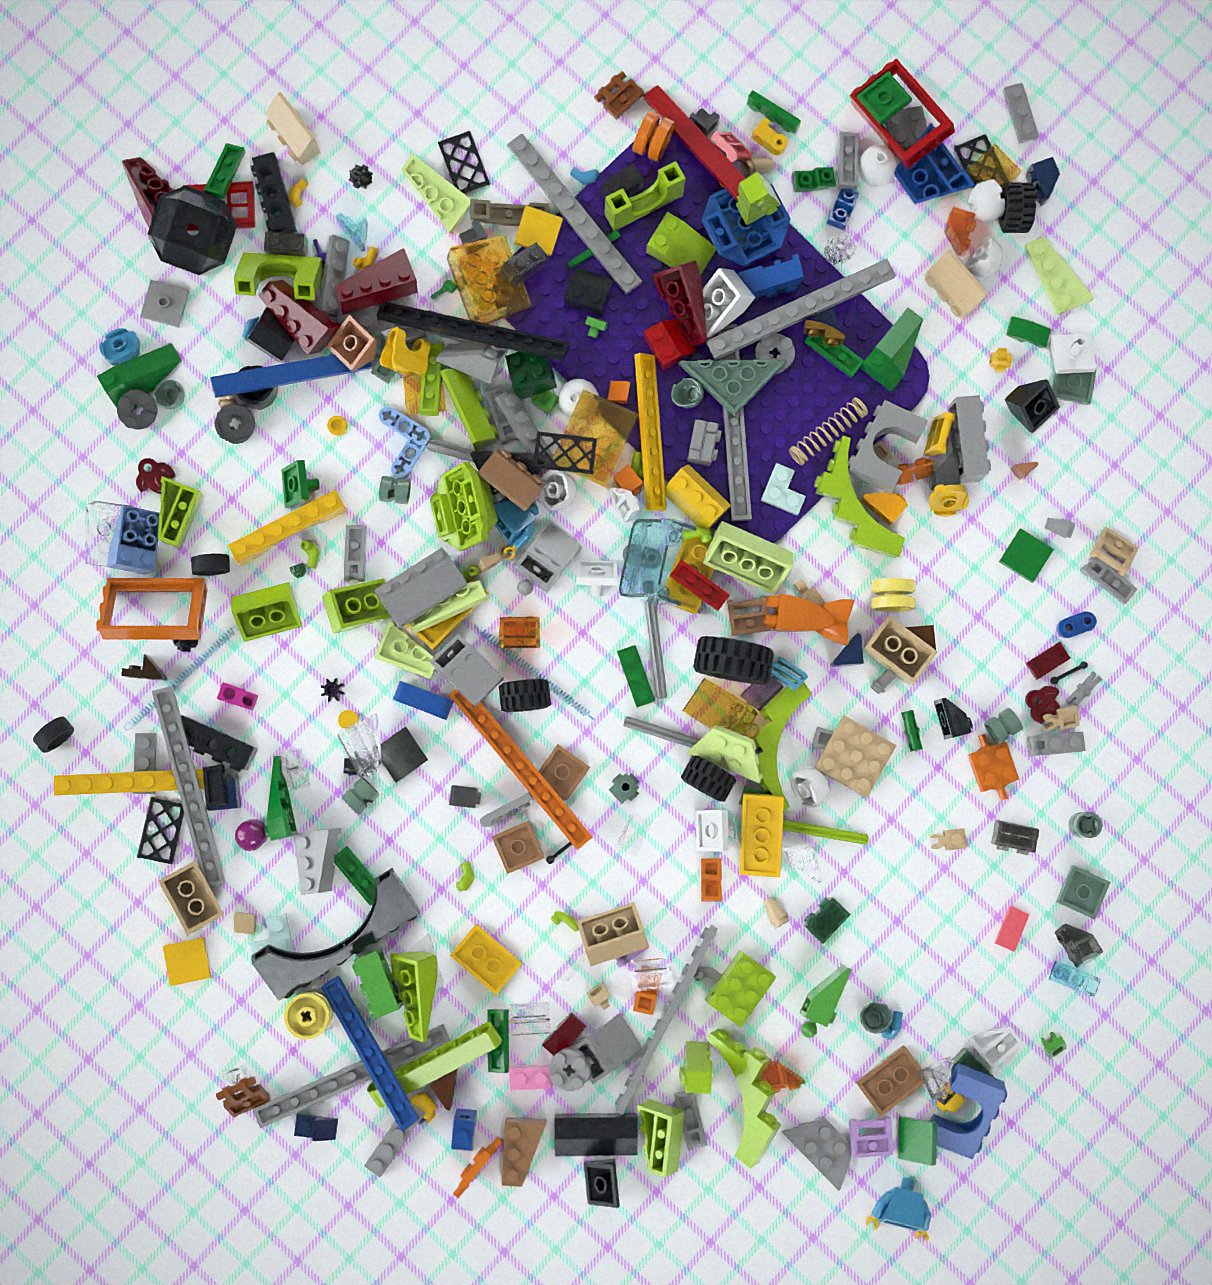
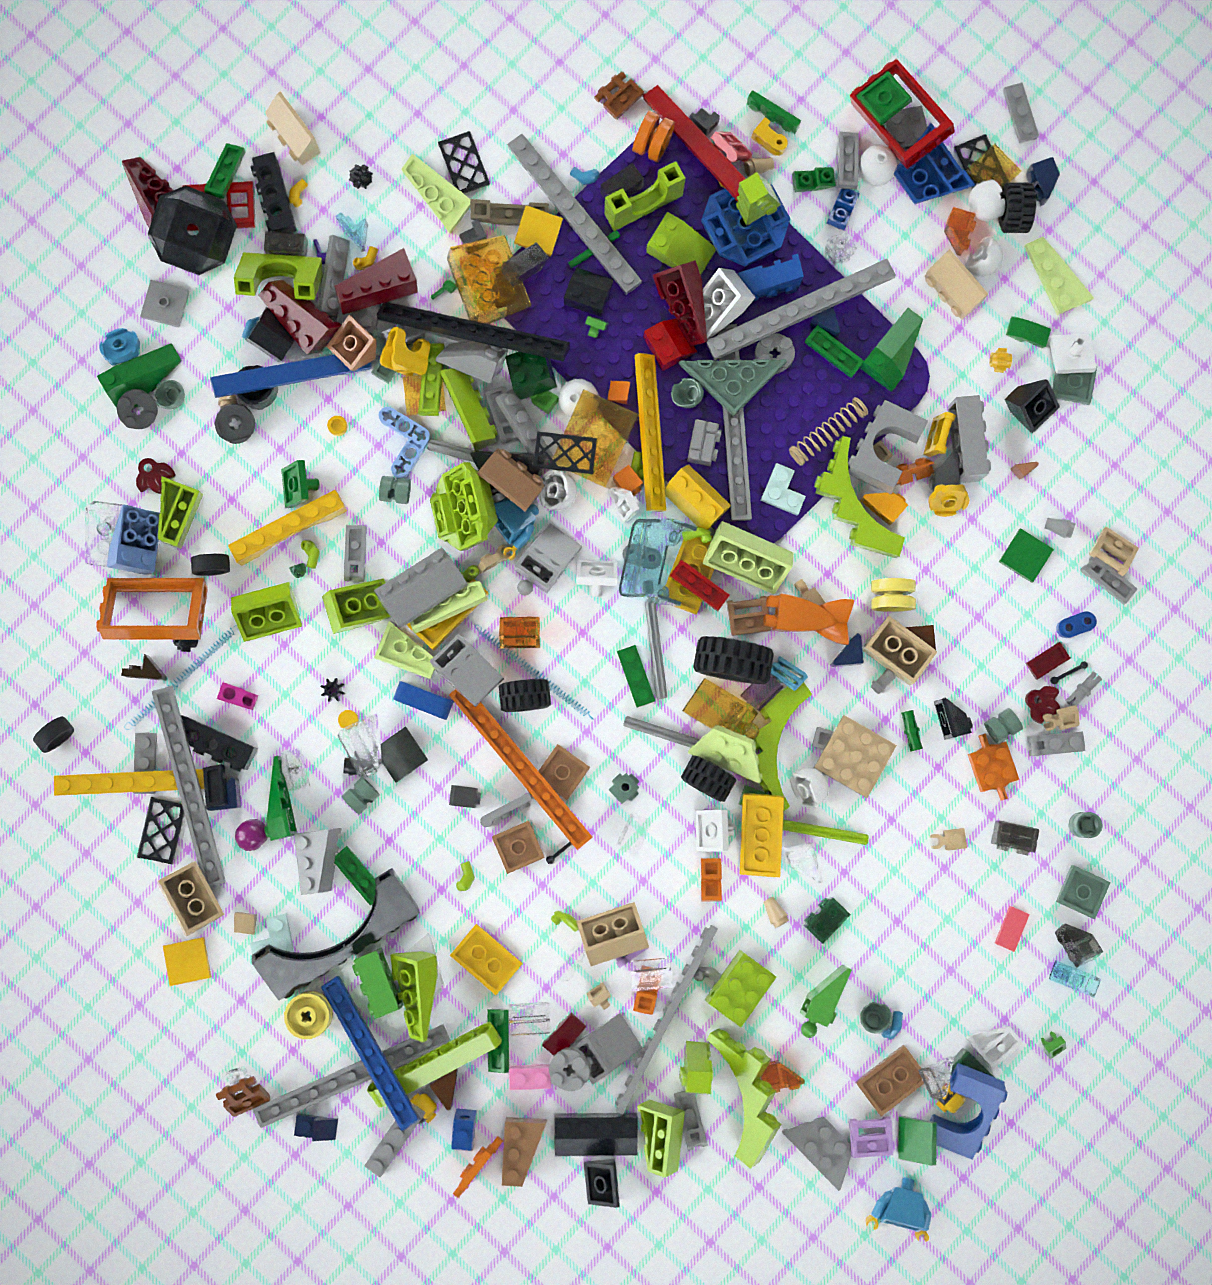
(830, 335): pearl gold slope -> none

